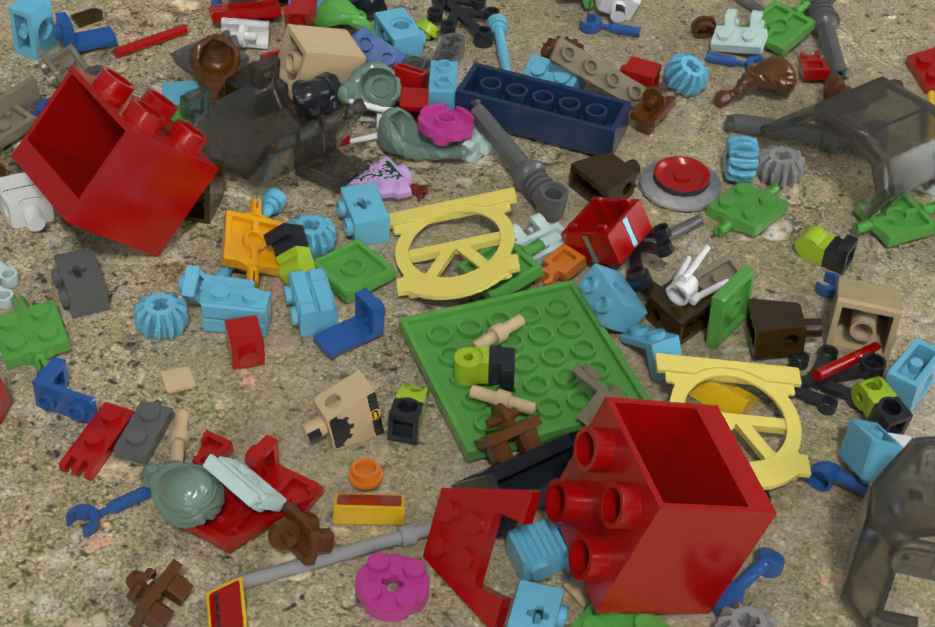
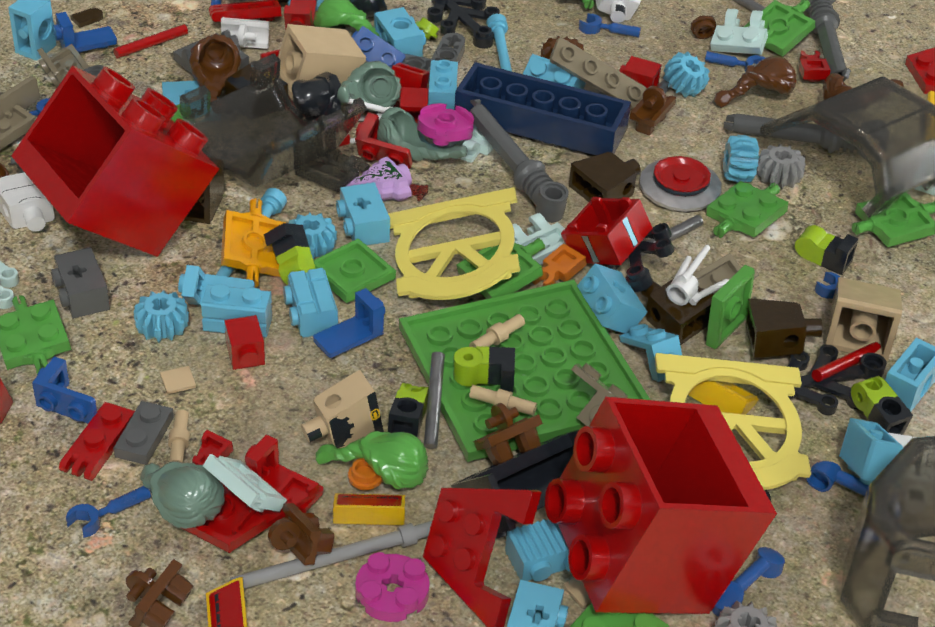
(373, 149): none -> red bracket
(393, 456): none -> bright green hair
(434, 400): none -> flat silver bar

